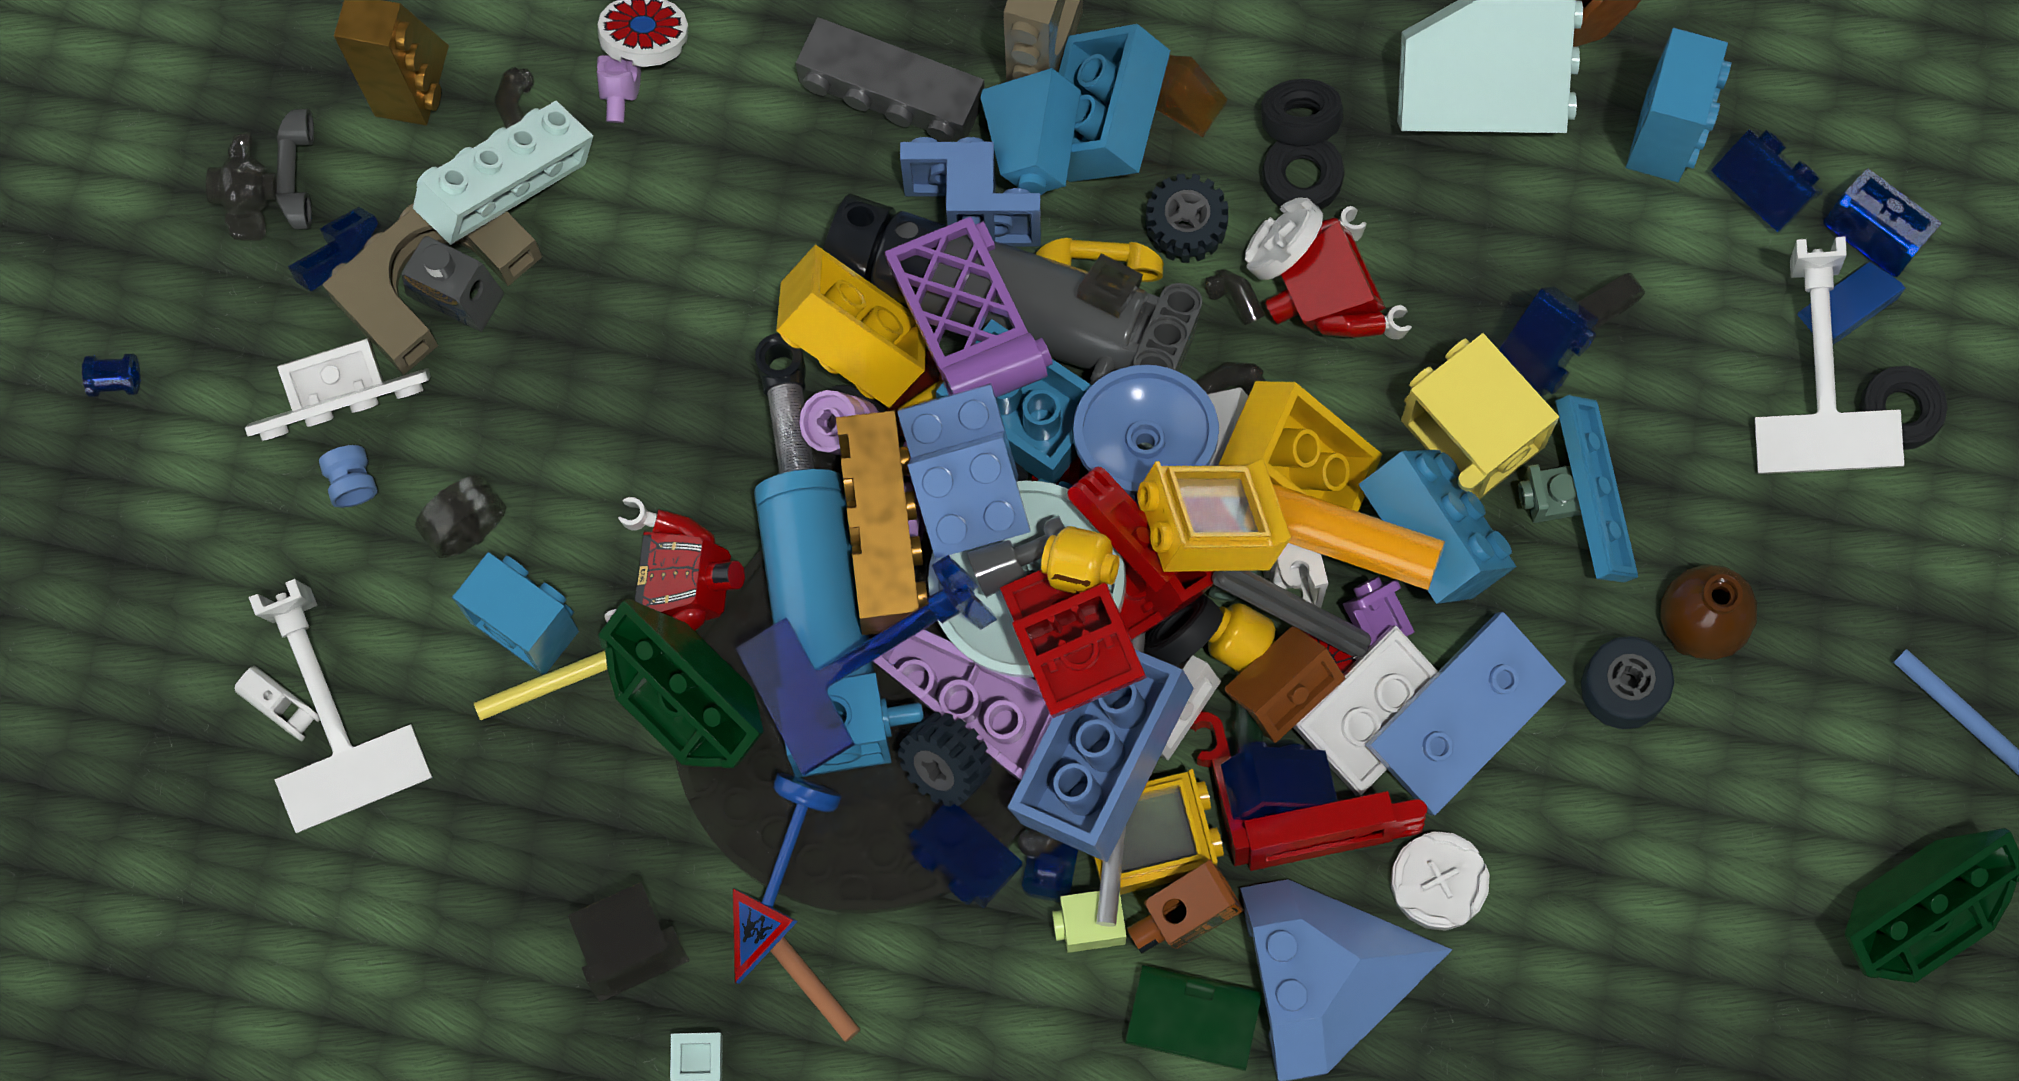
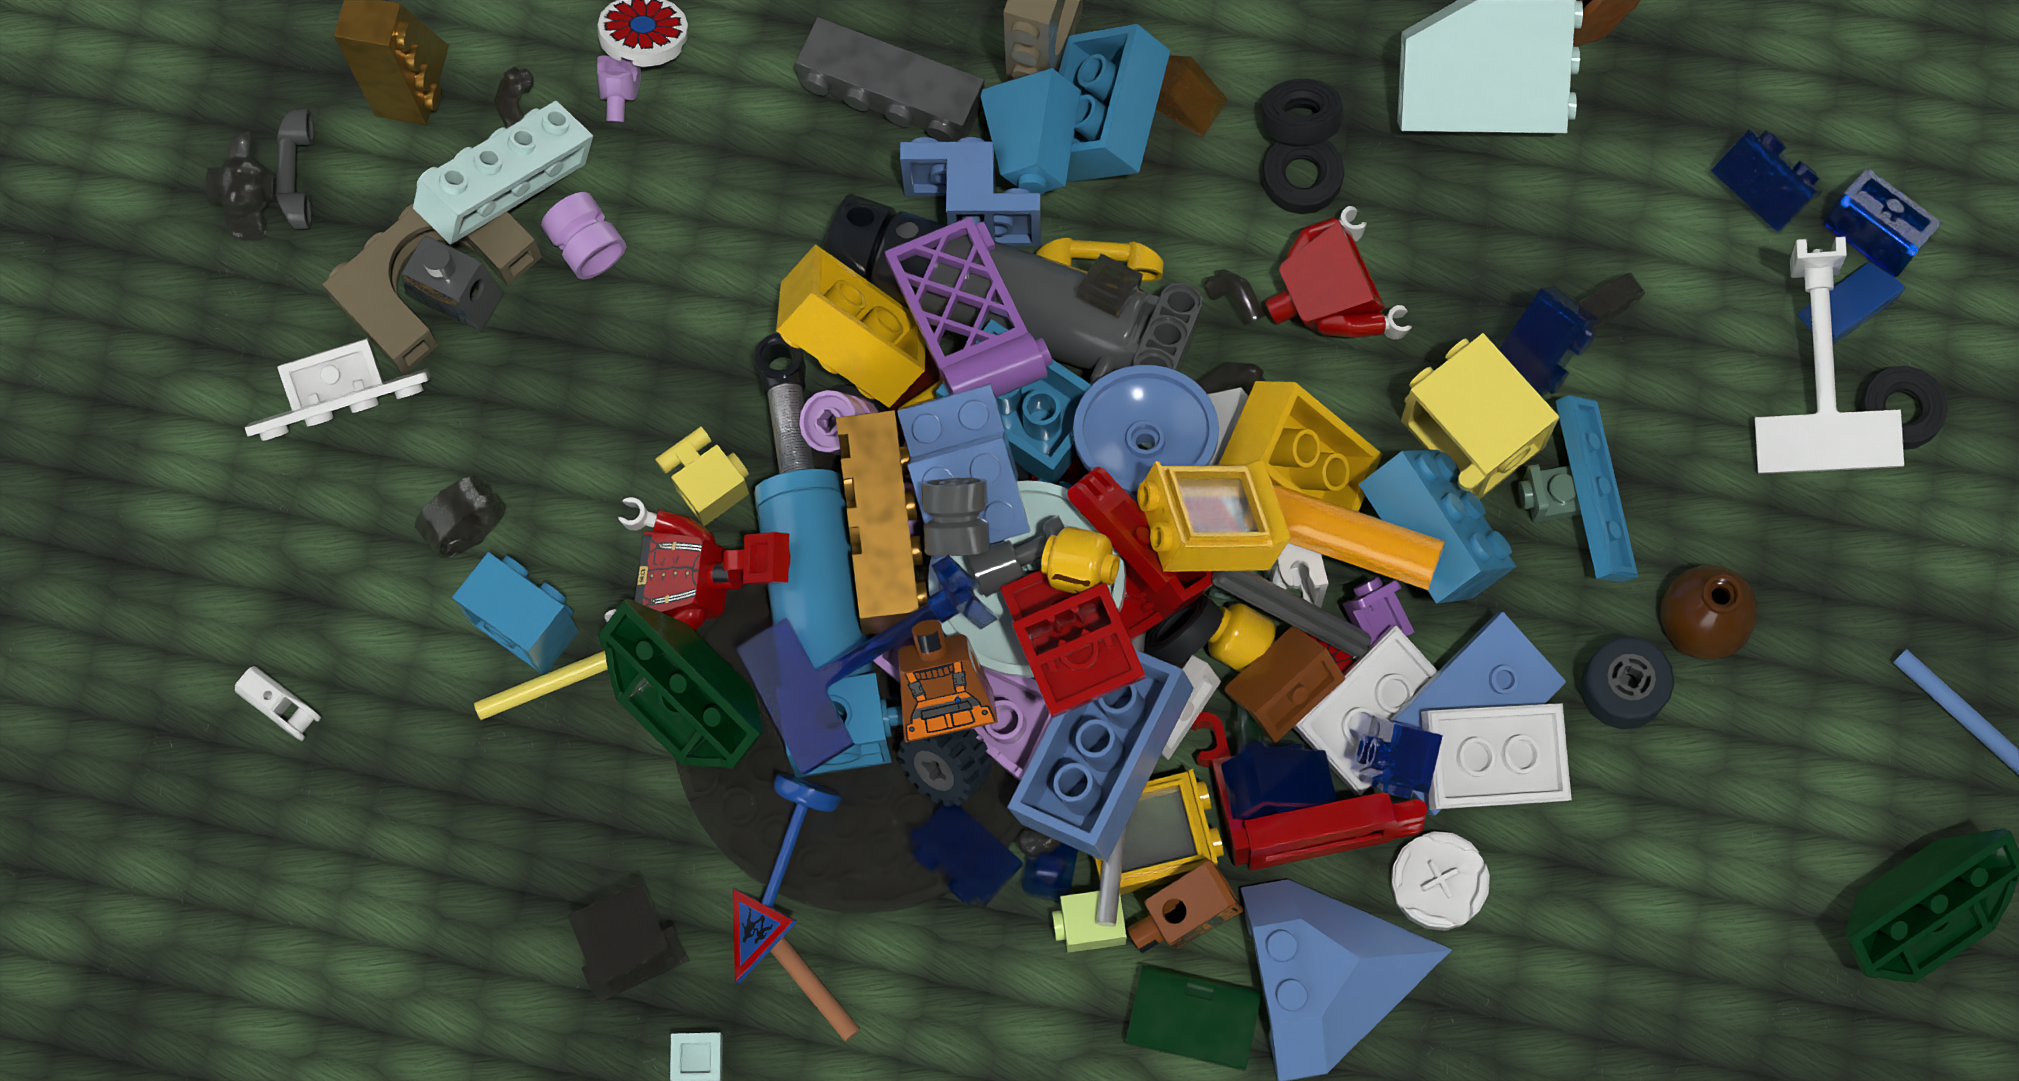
(111, 375): clear blue bush -> none
(344, 241): clear blue slope -> none
(348, 476): medium blue wheel -> none
(352, 773): white piece -> none
(583, 235): none -> lavender wheel
(707, 481): none -> light yellow brick
(763, 560): none -> red plate
(942, 685): none -> torso
(956, 519): none -> dark grey wheel
(1188, 202): black wheel -> none
(1284, 241): white tile -> none
(1398, 756): none -> clear blue brick
(1499, 756): none -> white tile
(1679, 105): dark azure brick -> none

